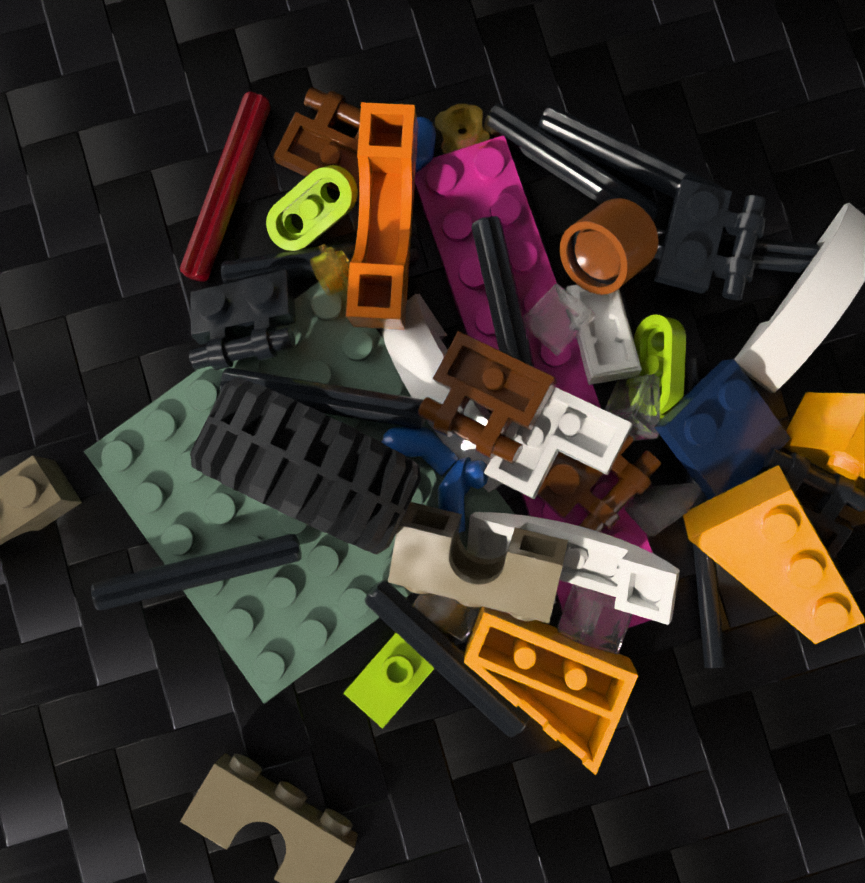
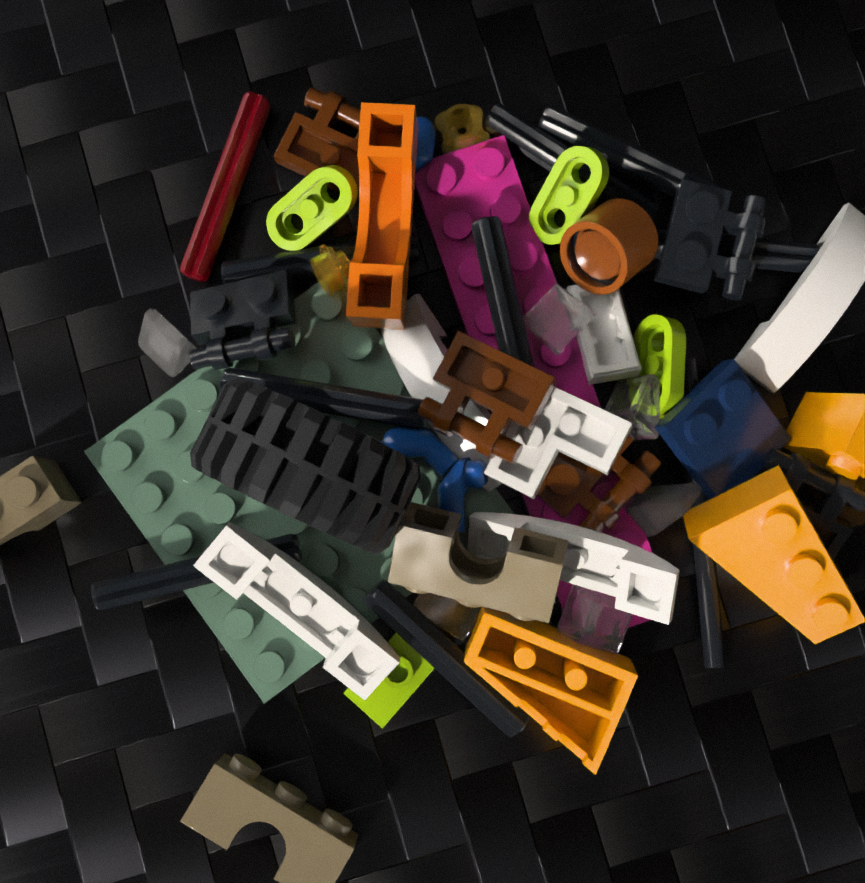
(164, 343): none -> clear slope
(303, 604): none -> white slope
(567, 192): none -> lime plate

